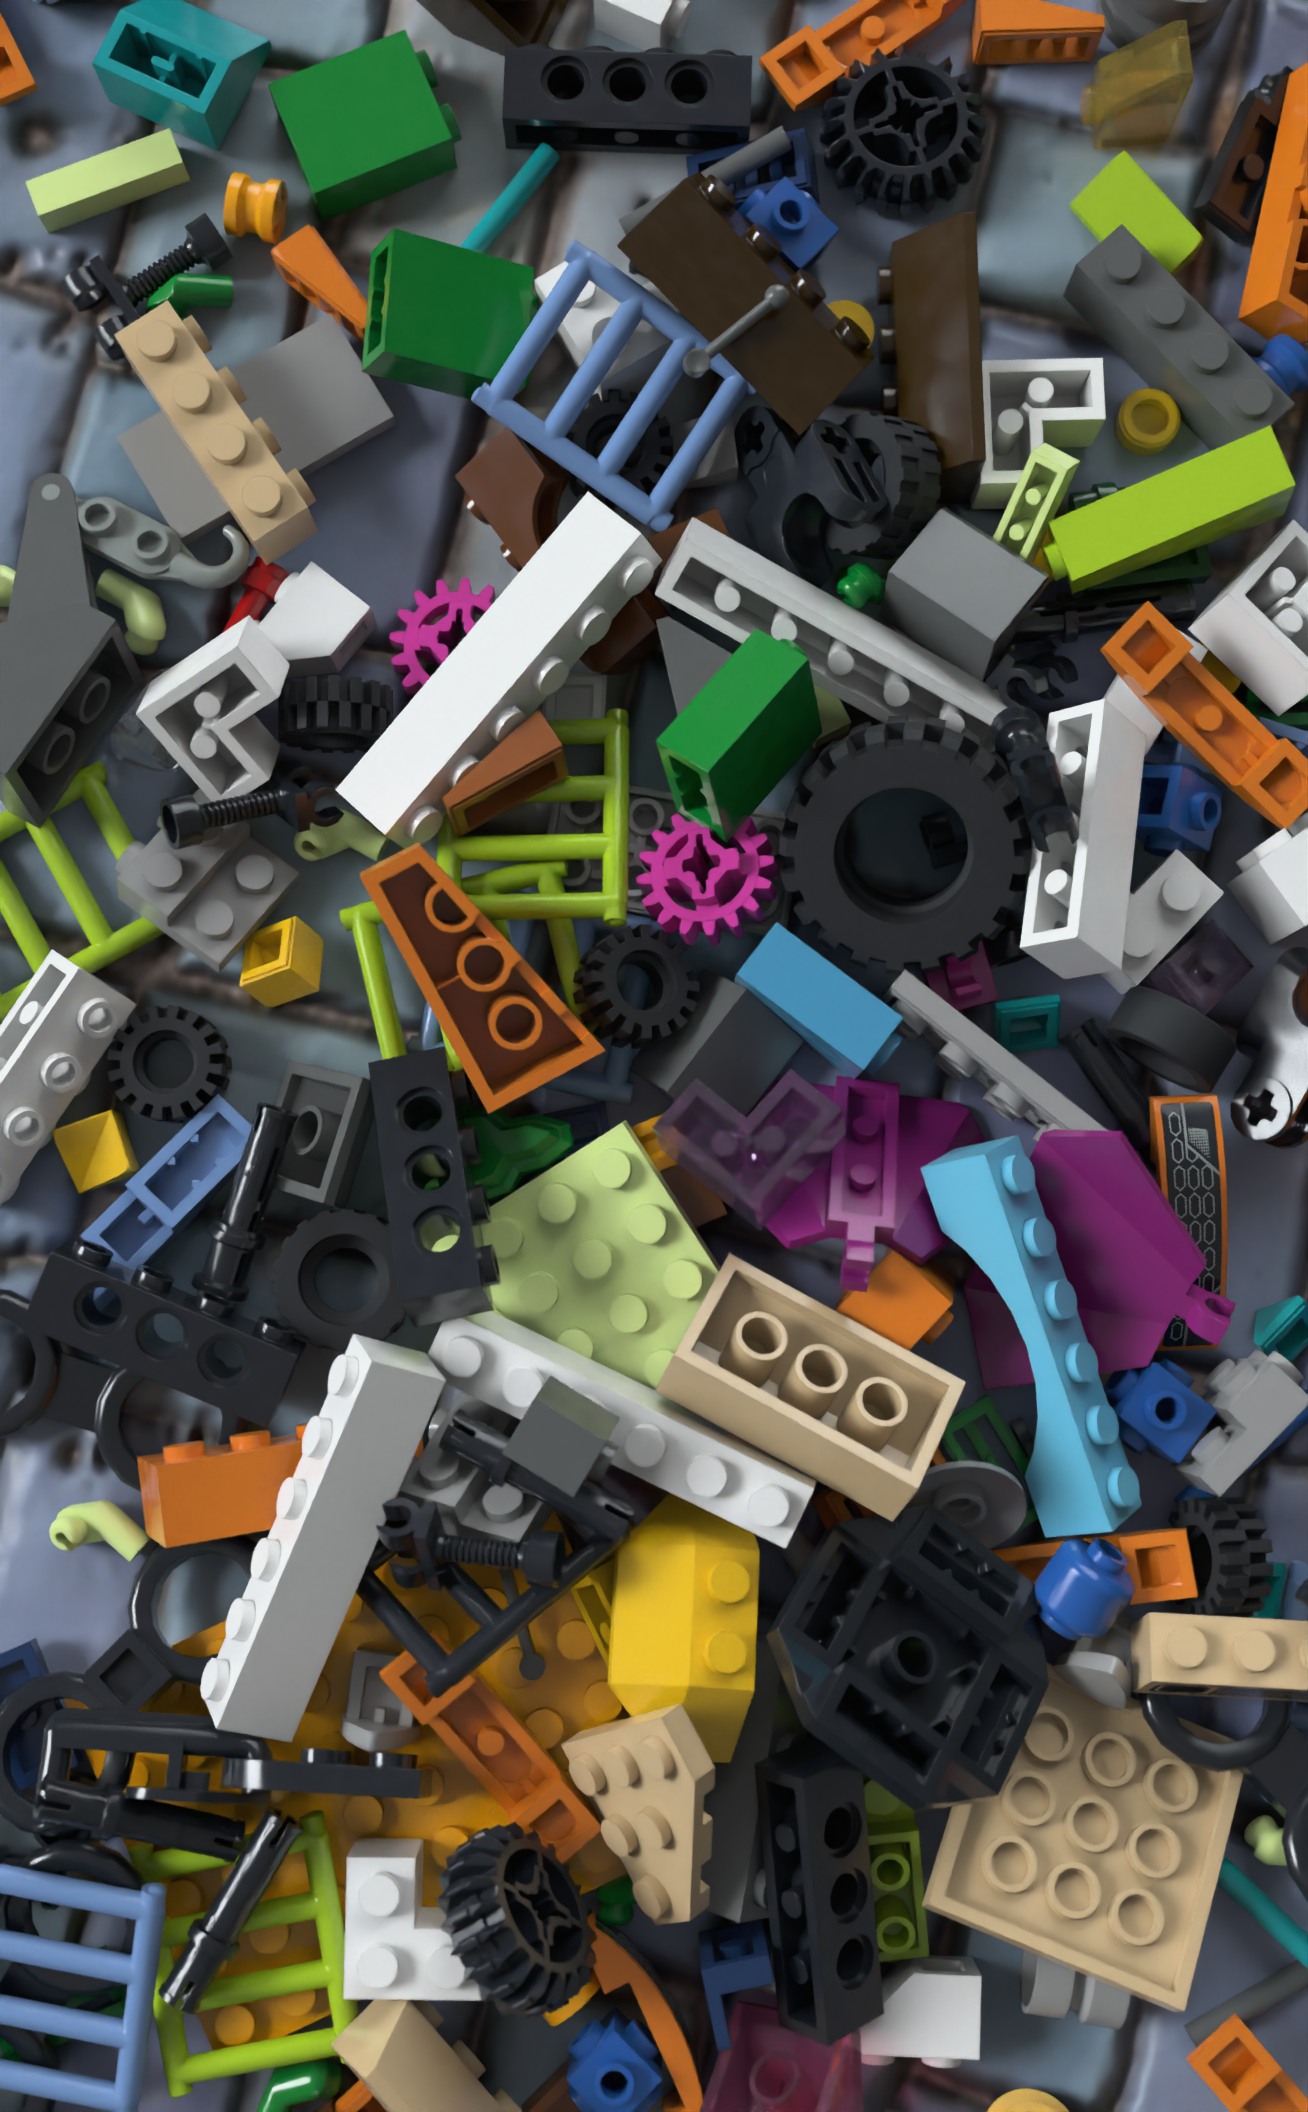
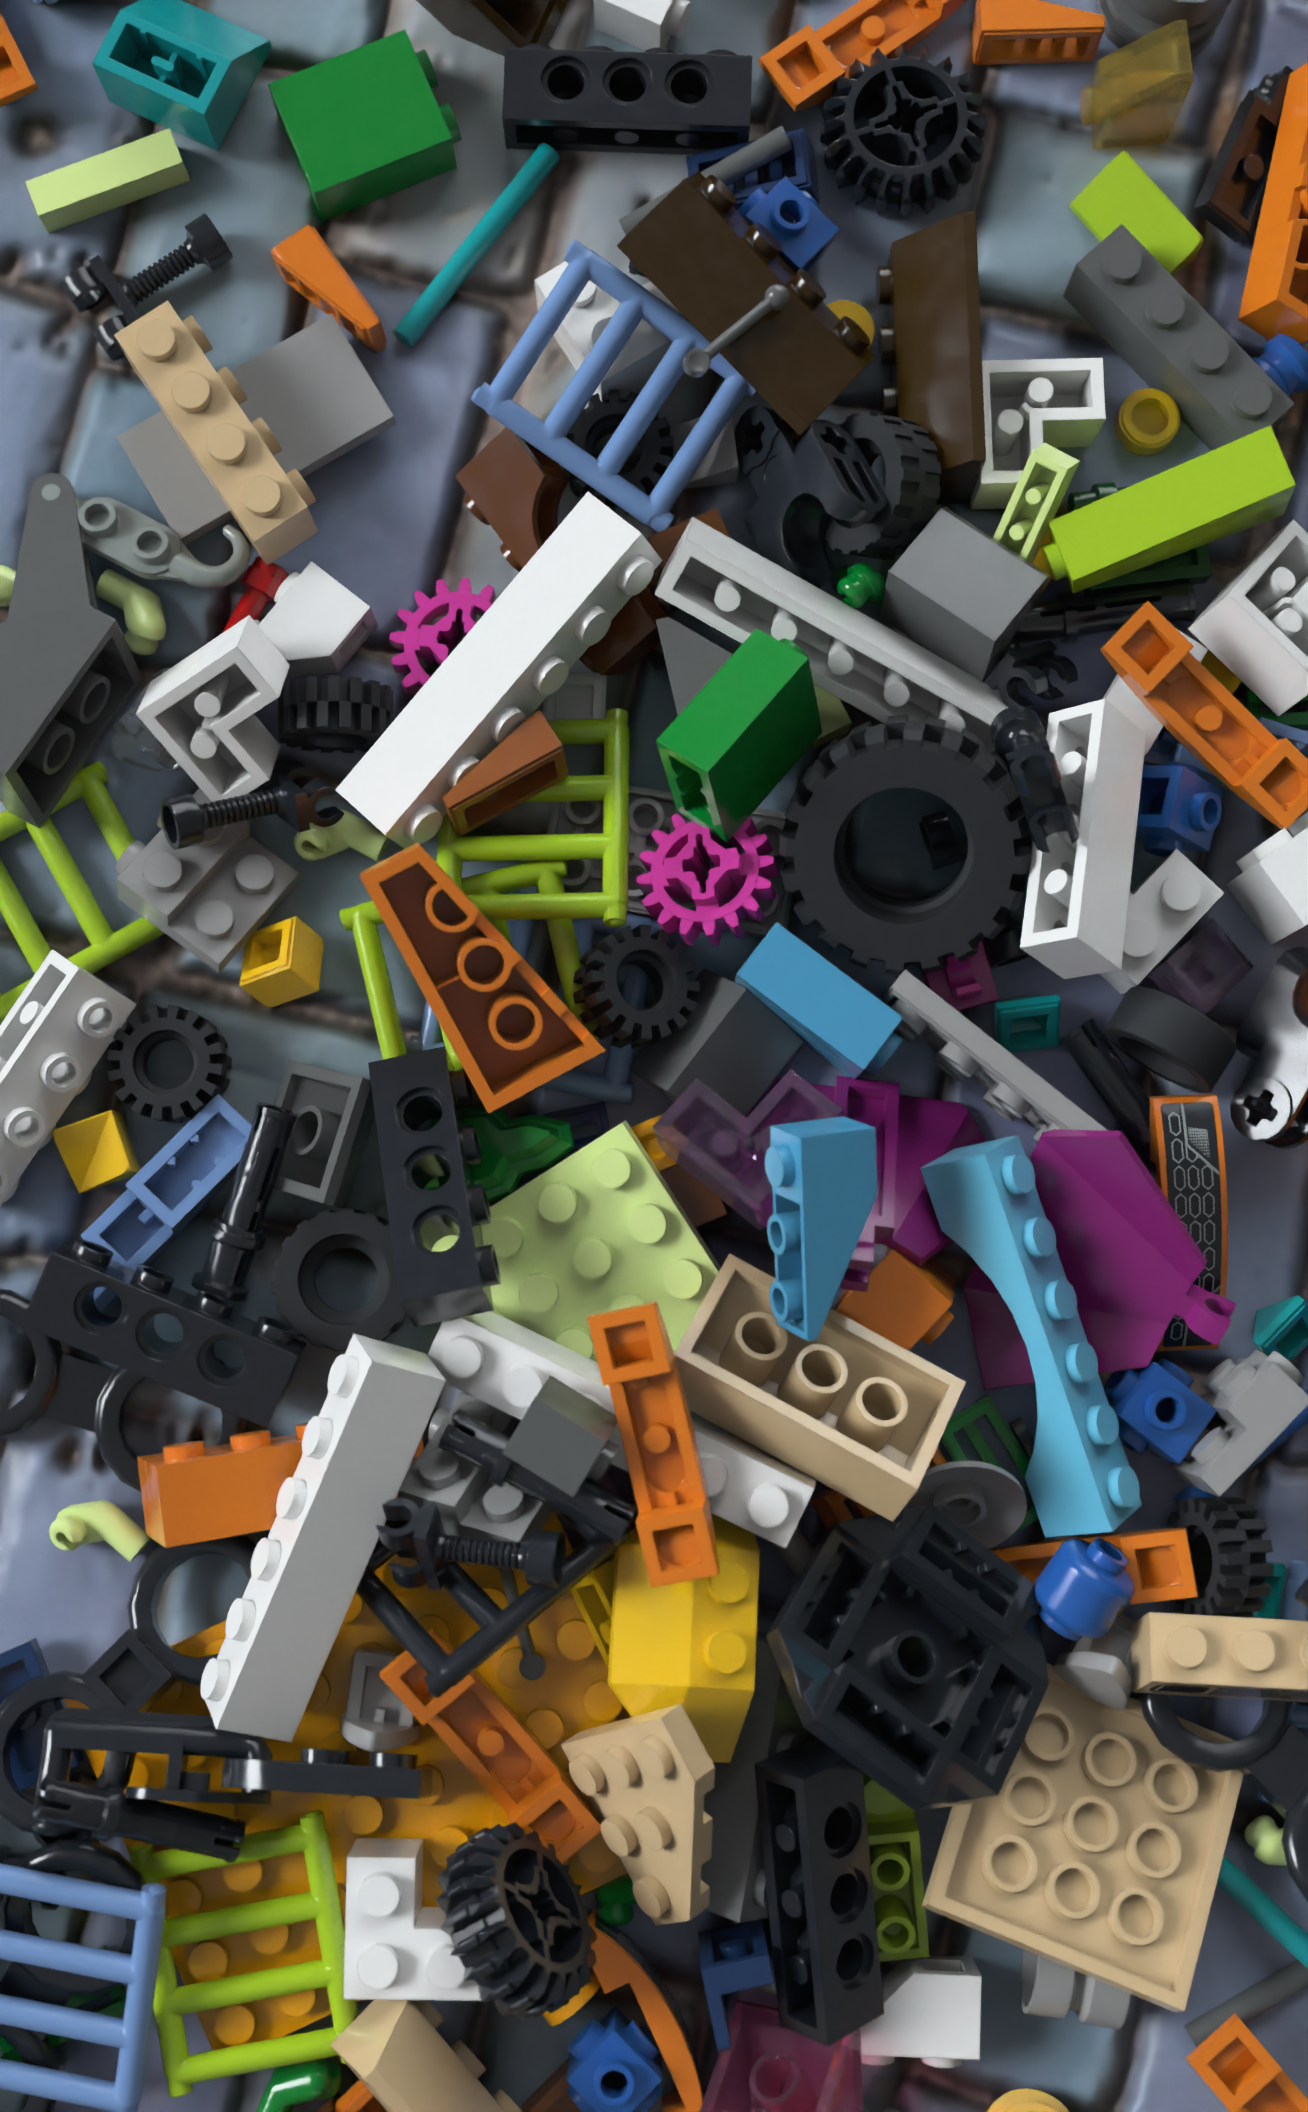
(193, 290): green arm -> none
(216, 1934): black pin -> none
(255, 207): light orange wheel -> none
(443, 314): green brick -> none
(657, 1443): none -> orange slope
(821, 1201): none -> dark azure slope

